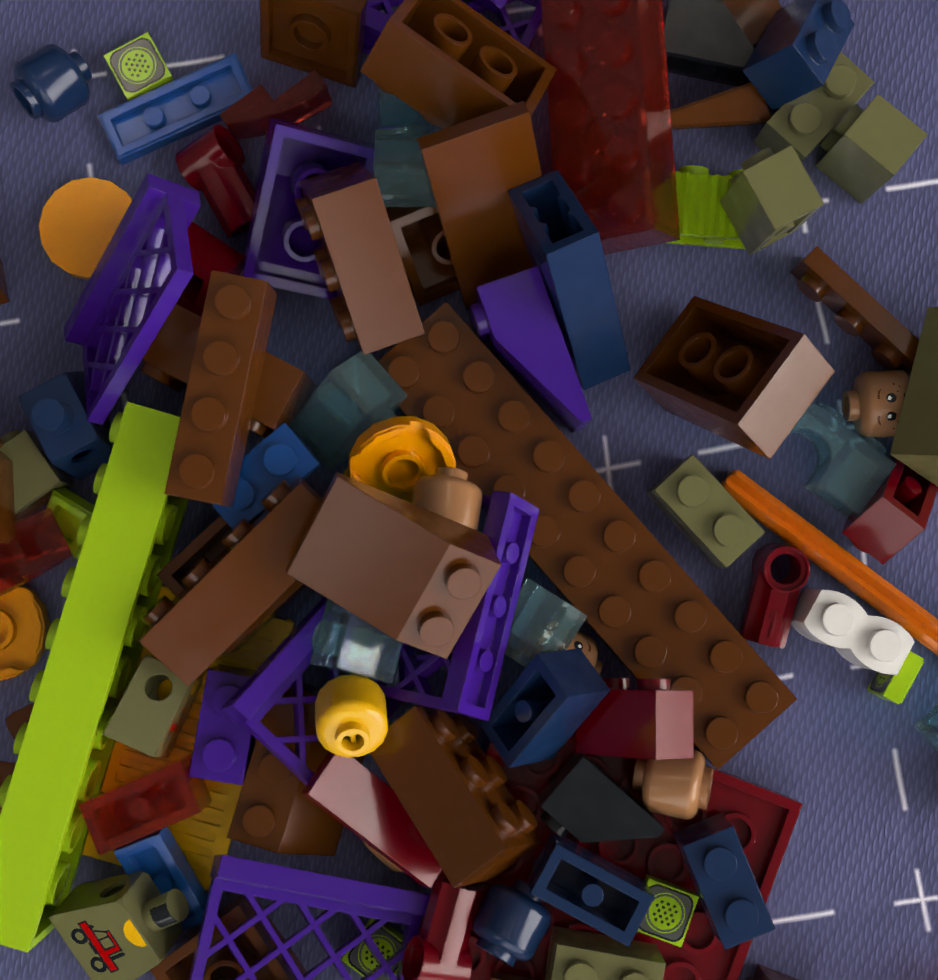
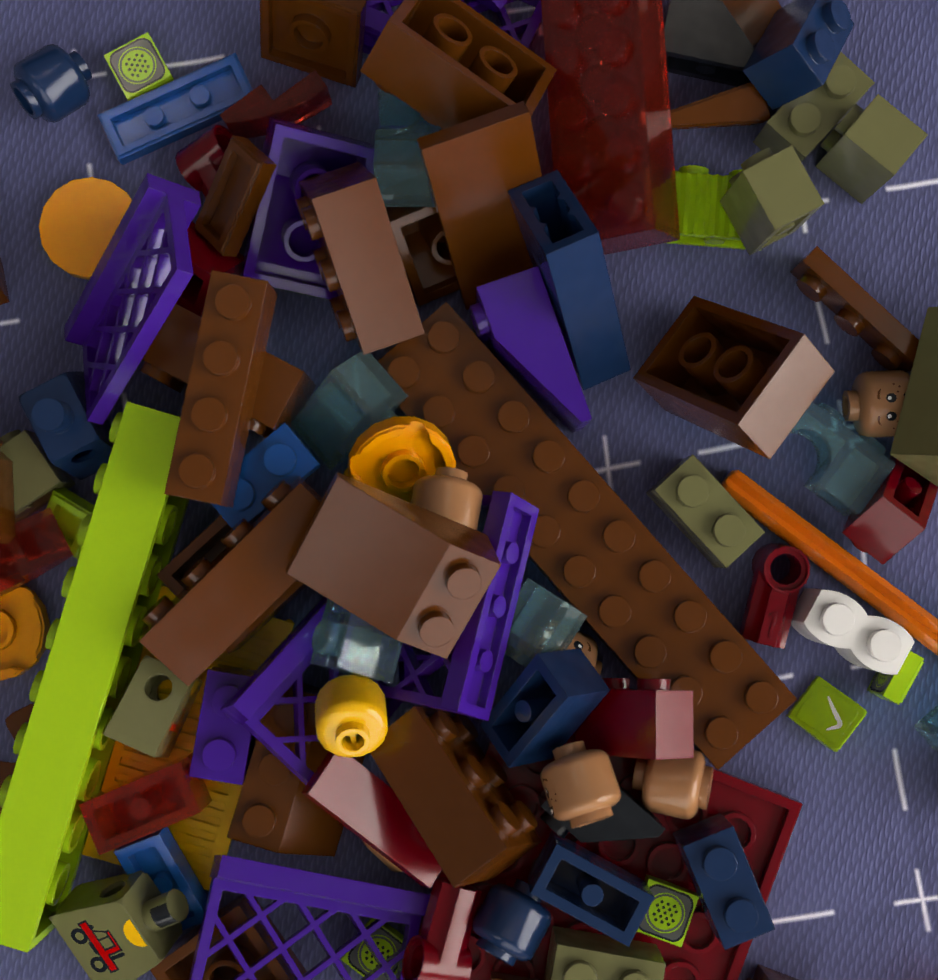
(234, 196): none -> reddish brown tile
(580, 785): none -> medium nougat head
(827, 714): none -> lime slope

